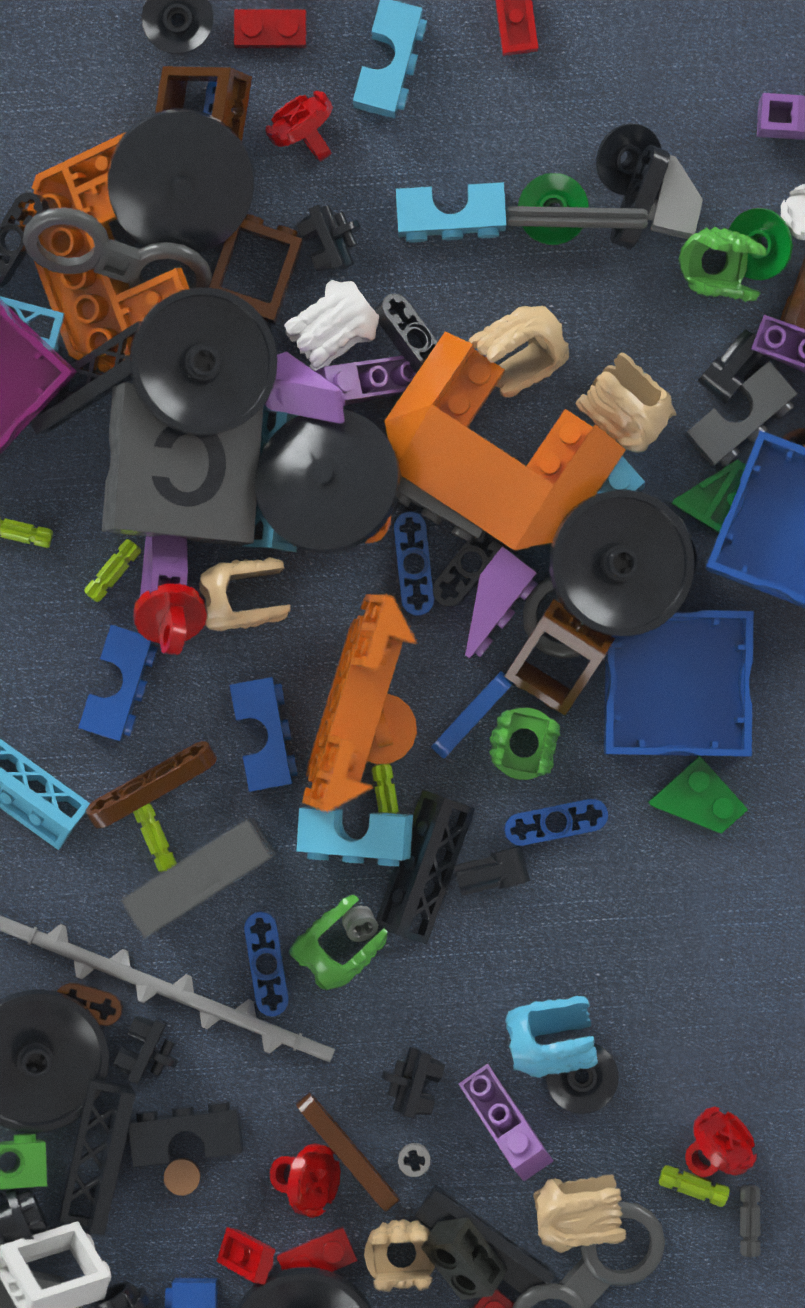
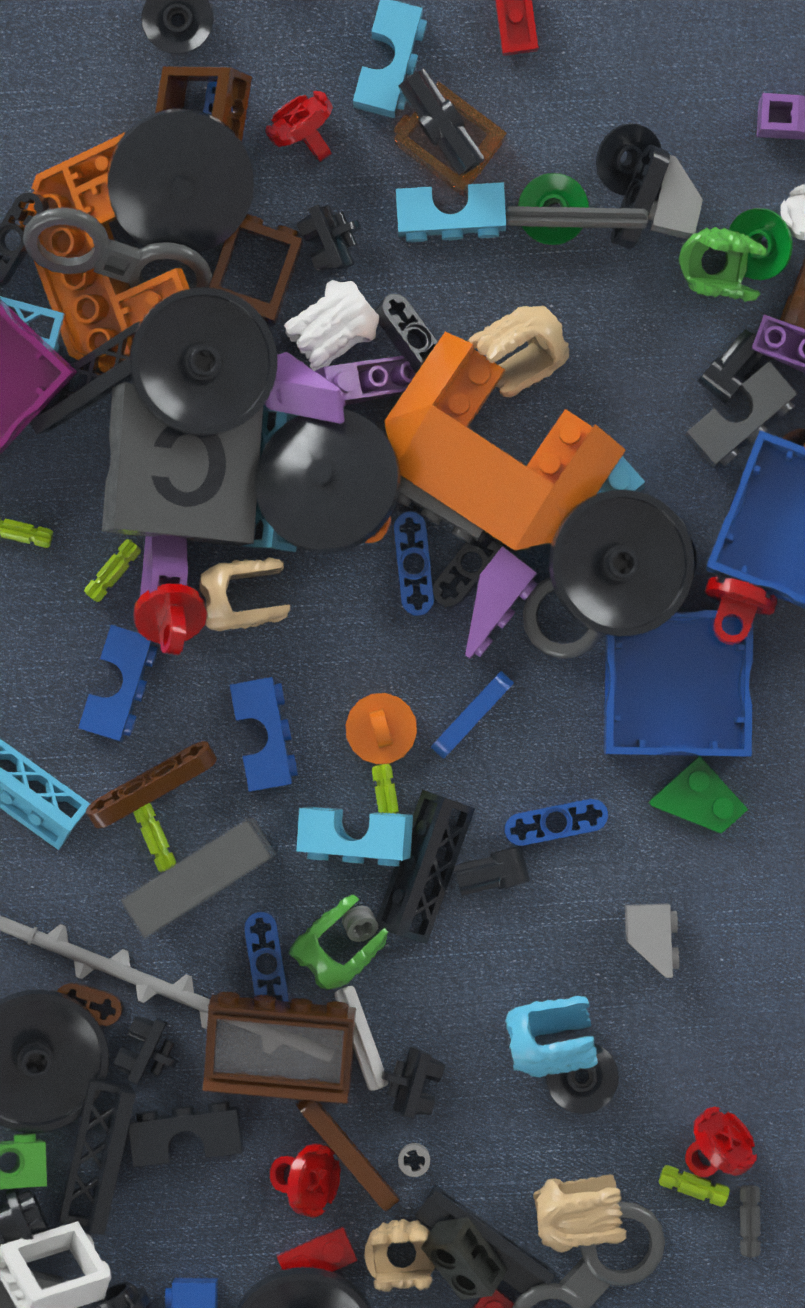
(182, 1176): medium nougat tile -> none
(246, 1255): red plate -> none
(270, 28): red plate -> none
(279, 1048): none -> window
(355, 703): orange slope -> none
(363, 1041): none -> white axle
(441, 122): none -> black piece
(488, 147): none -> clear orange window
(505, 1122): medium lavender slope -> none
(530, 767): bright green piece -> none
(563, 627): reddish brown window -> none
(627, 404): tan piece -> none
(649, 933): none -> light grey slope
(713, 497): green wing -> none
(739, 601): none -> red tile

